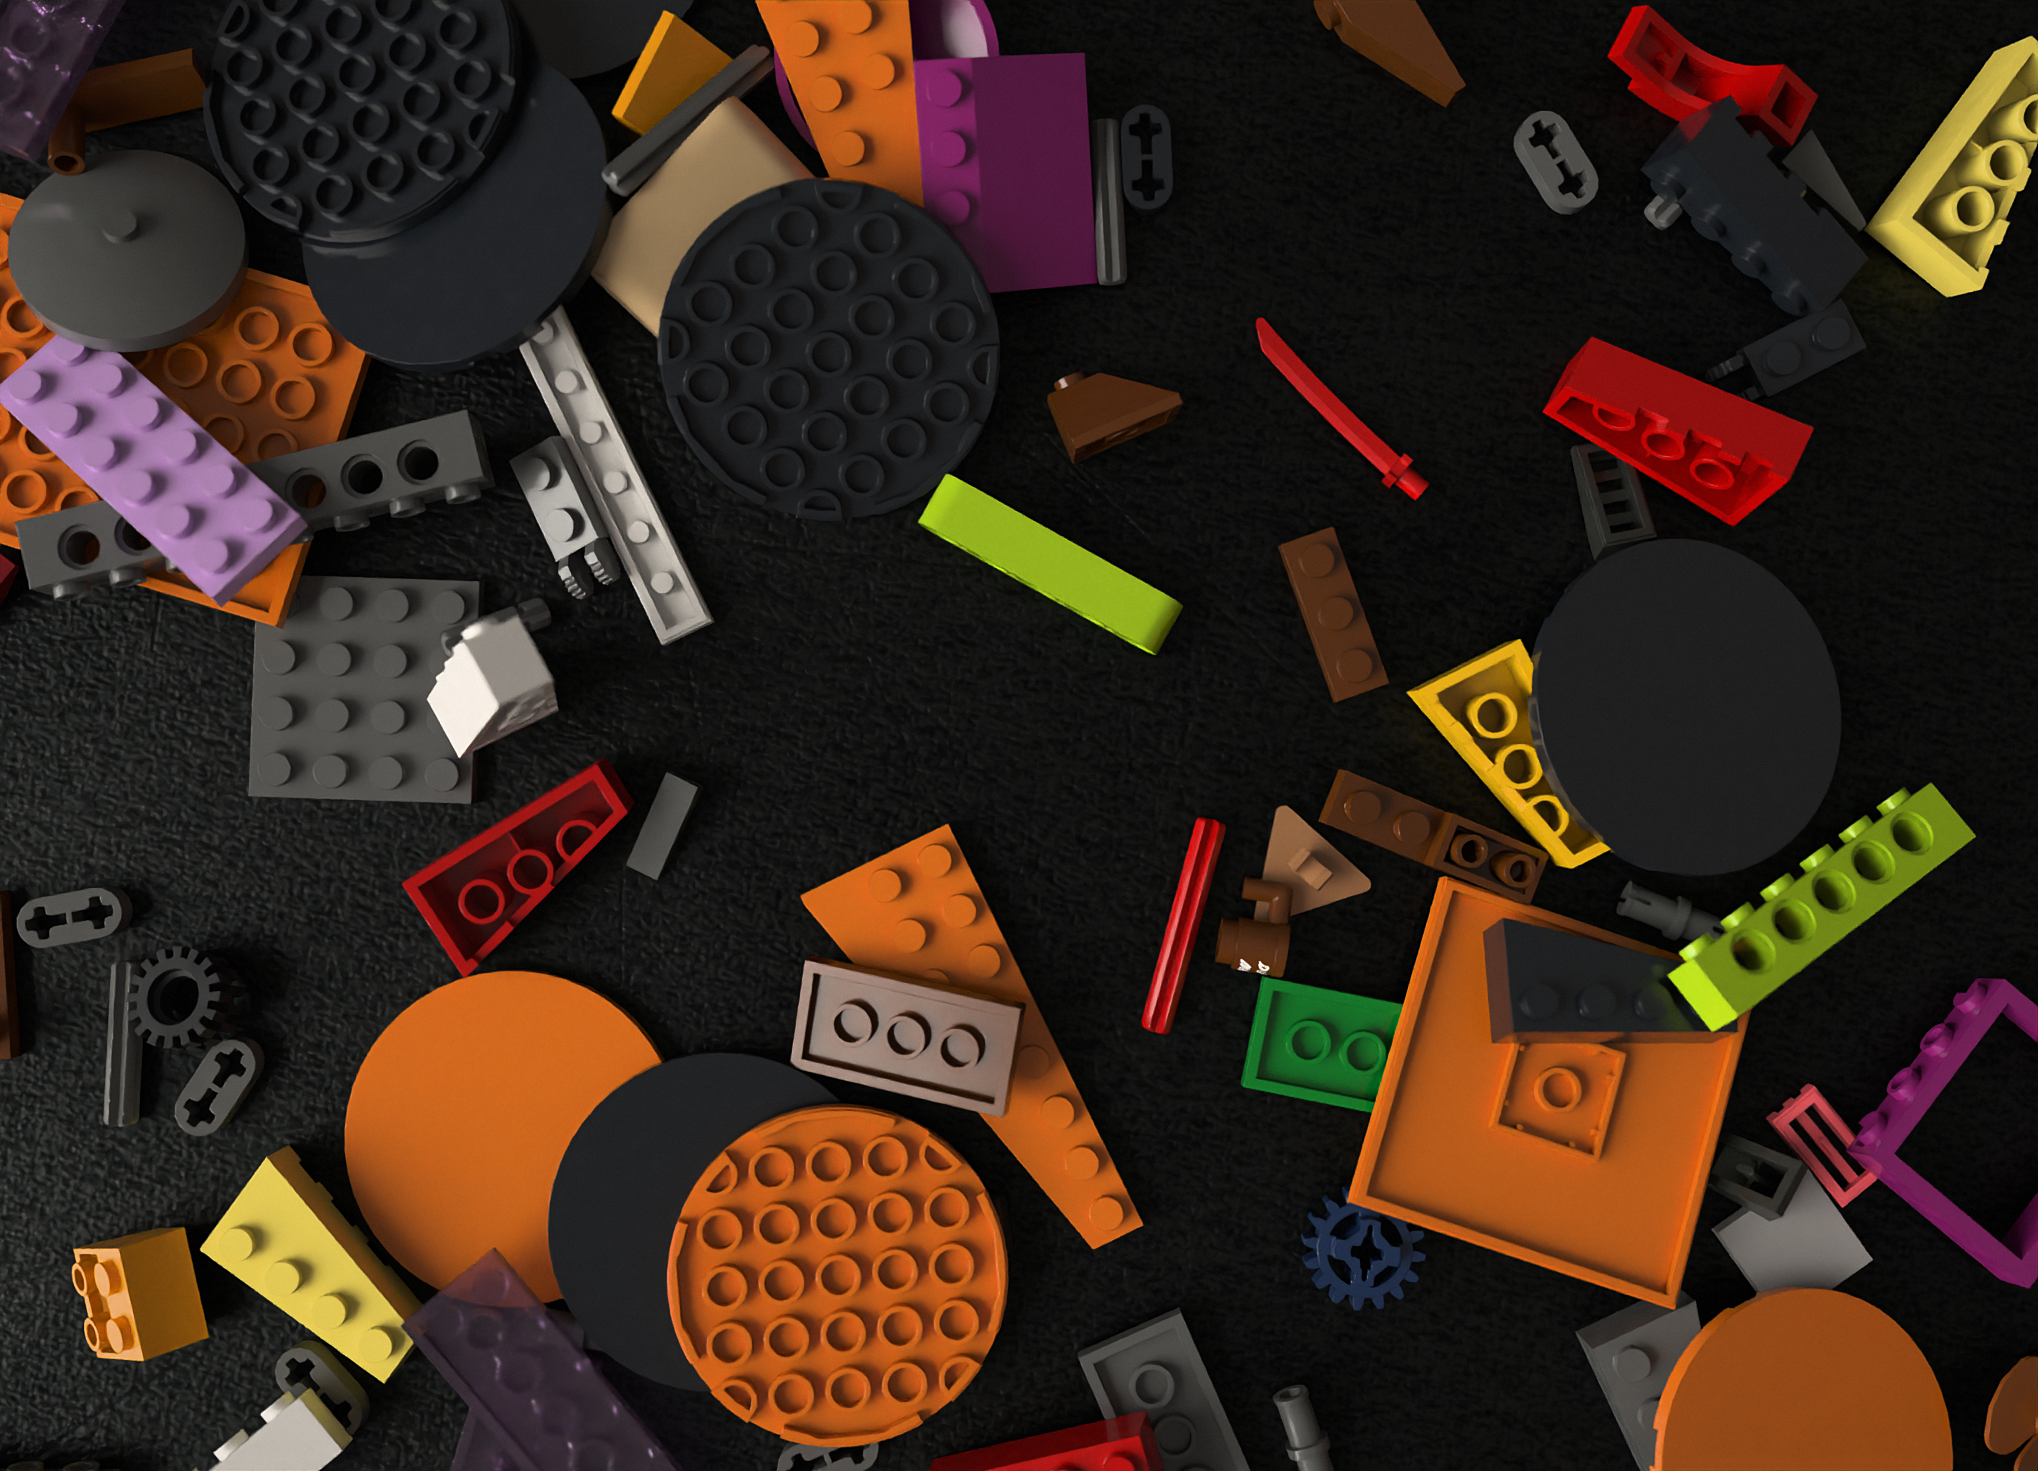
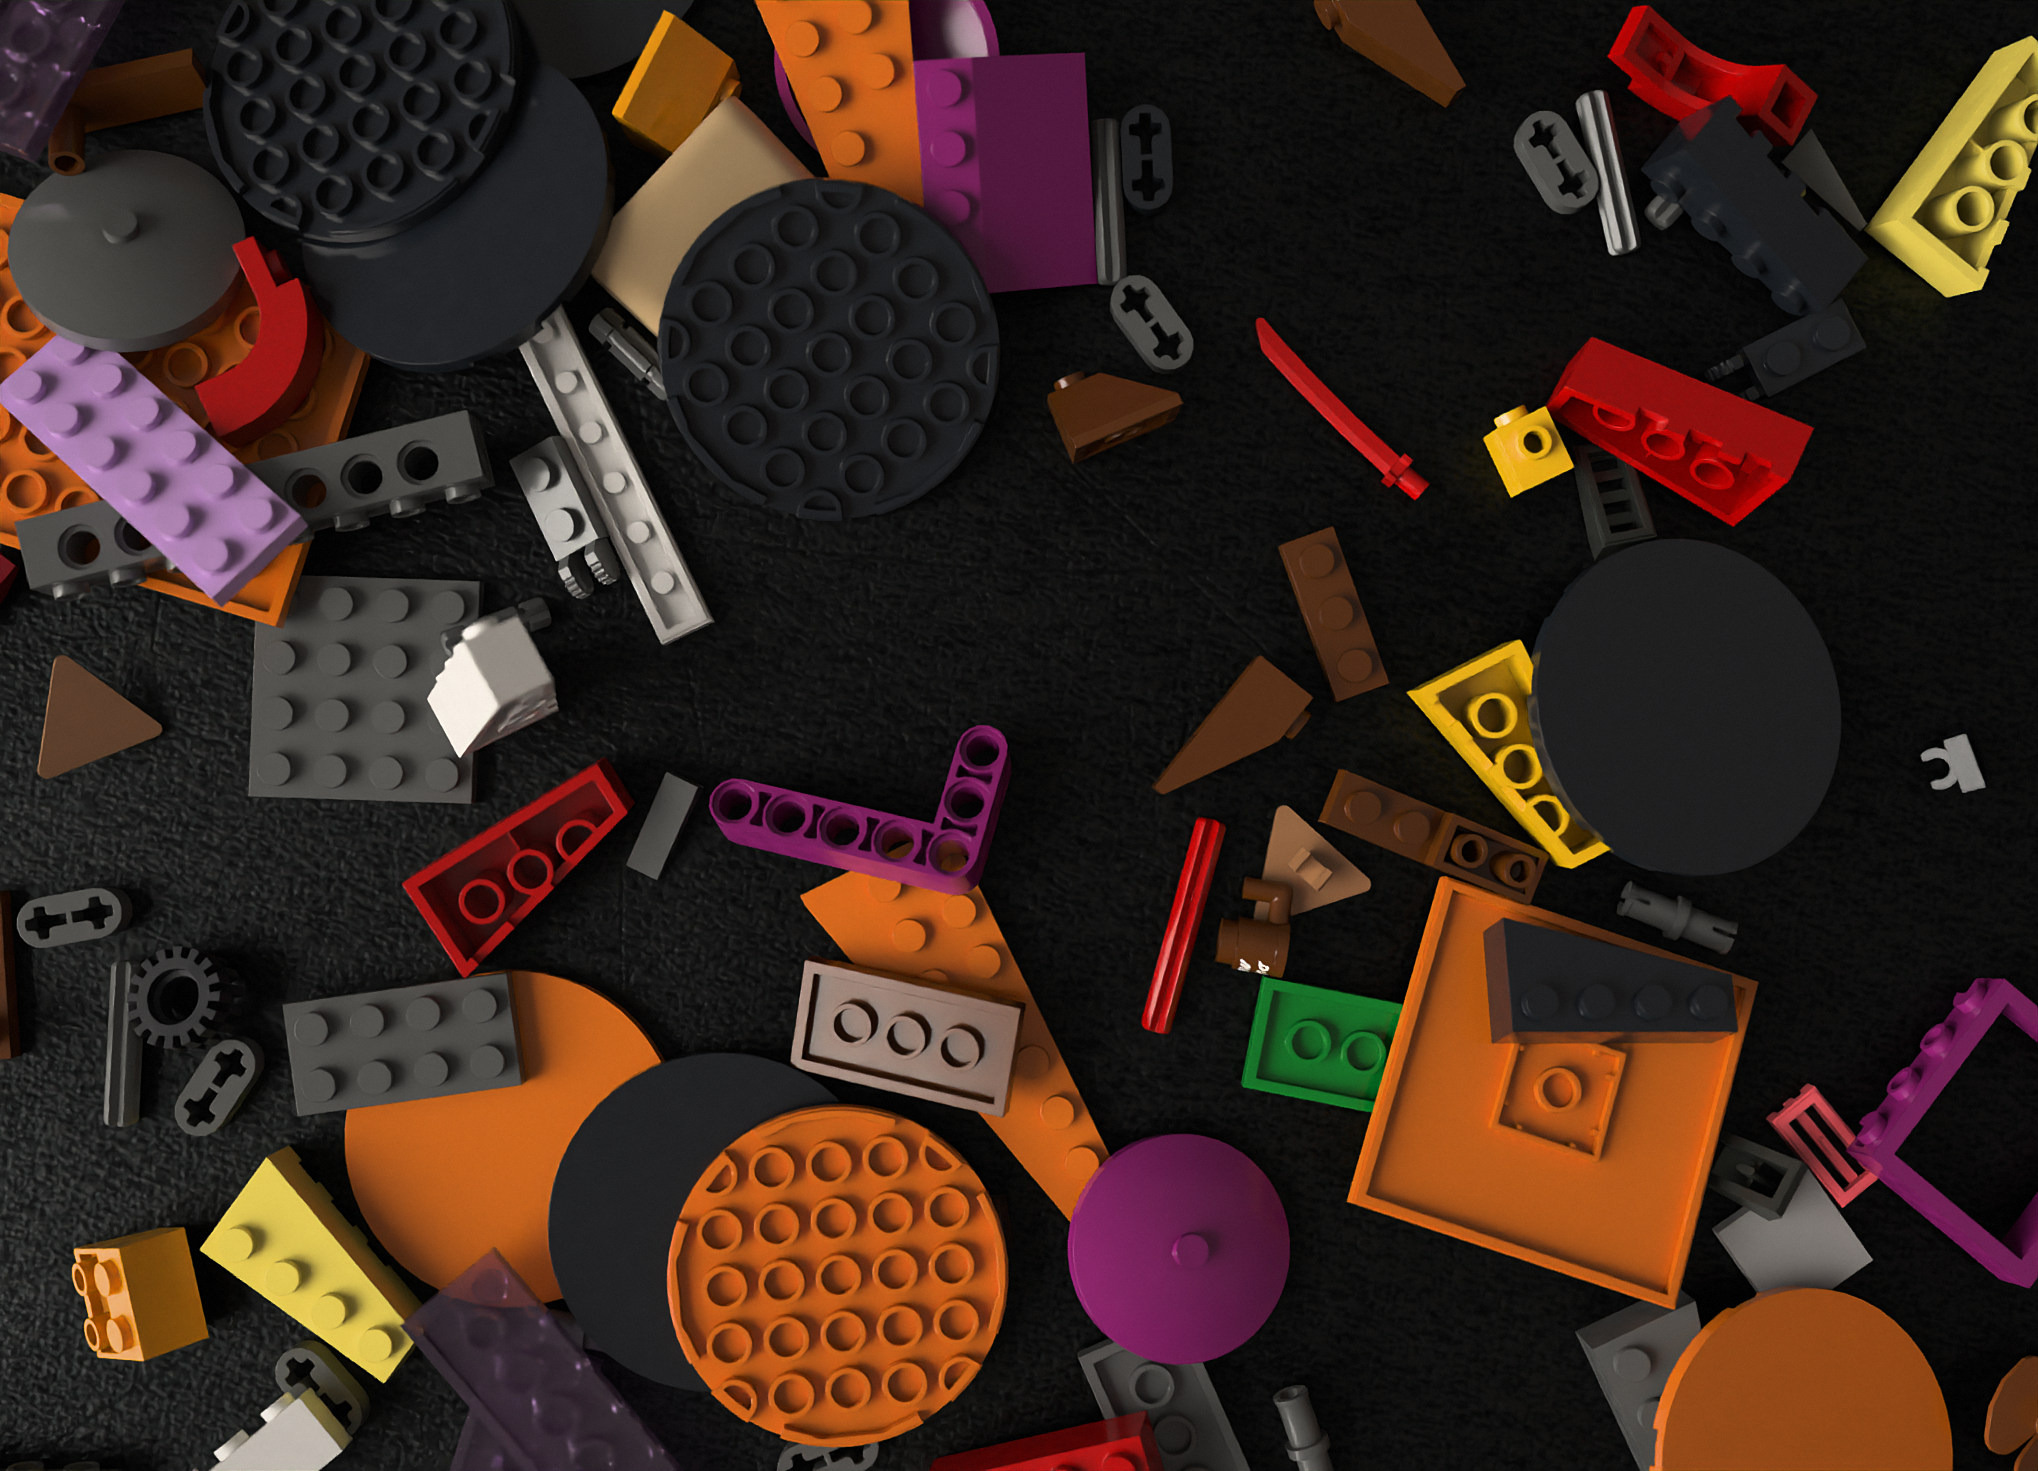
(87, 720): none -> medium nougat piece
(283, 361): none -> red arch
(404, 1043): none -> dark grey plate
(629, 348): none -> dark grey axle
(662, 140): dark grey axle -> none
(879, 829): none -> magenta beam
(1050, 564): lime beam -> none
(1161, 316): none -> dark grey beam
(1179, 1248): none -> magenta dish
(1247, 719): none -> reddish brown slope
(1360, 1271): dark blue gear -> none
(1527, 449): none -> yellow brick
(1607, 159): none -> dark grey axle
(1724, 990): lime brick -> none
(1964, 758): none -> tile

